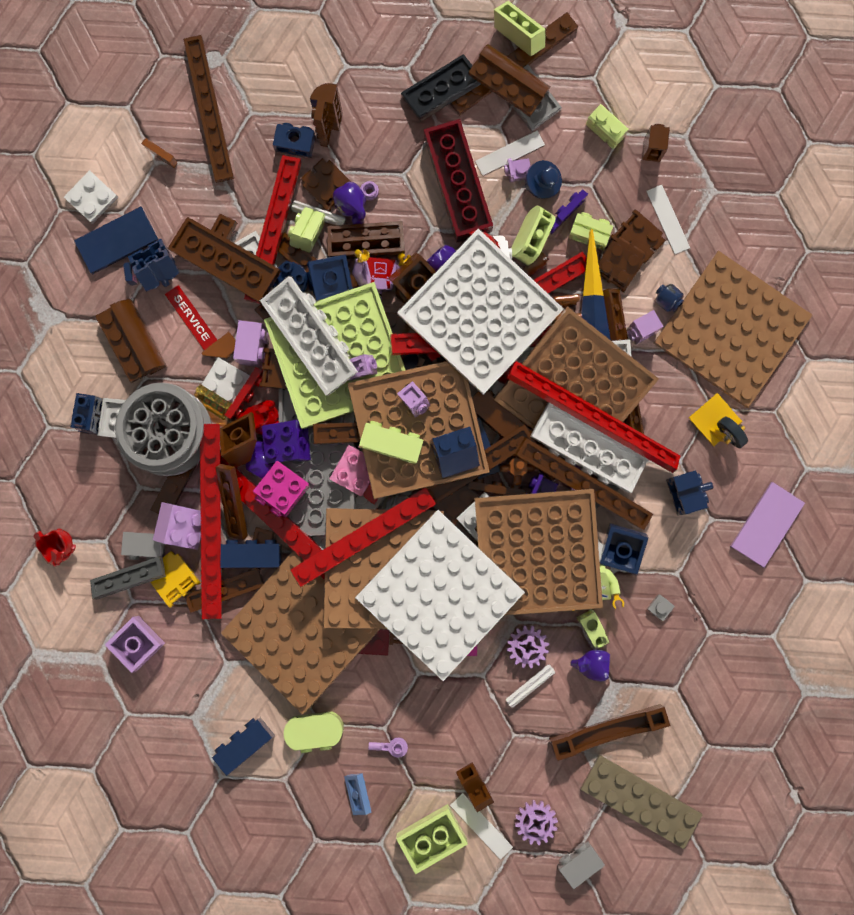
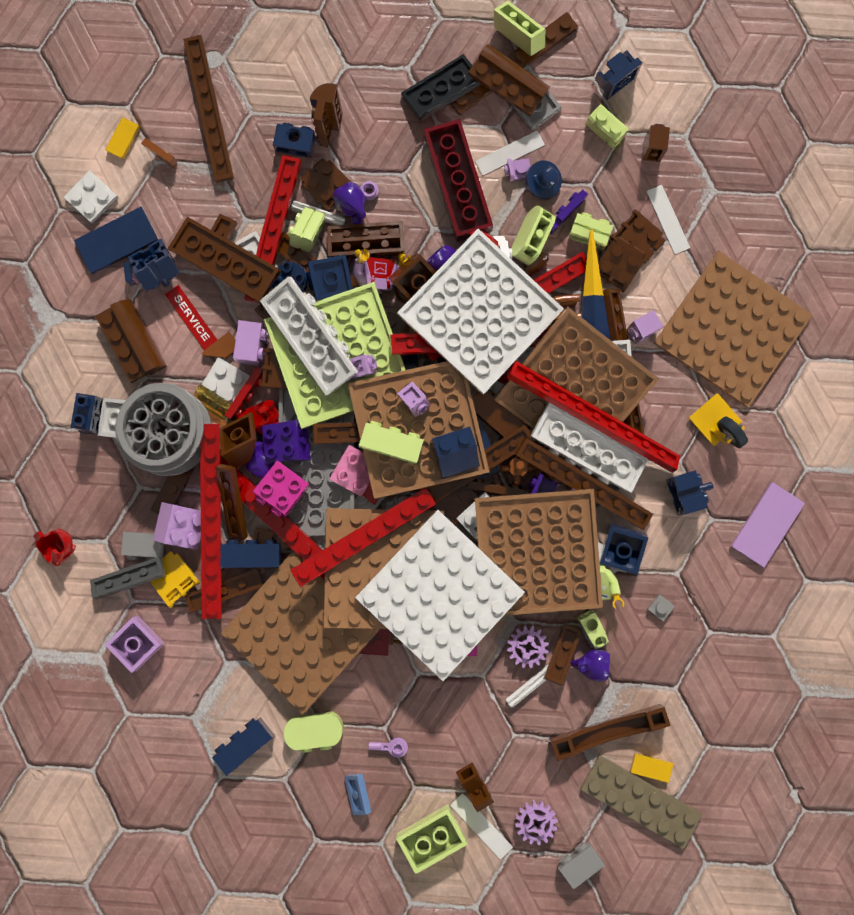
(122, 138): none -> yellow tile
(562, 655): none -> reddish brown plate
(622, 72): none -> dark blue panel
(651, 767): none -> yellow tile
(669, 297): dark blue head -> none

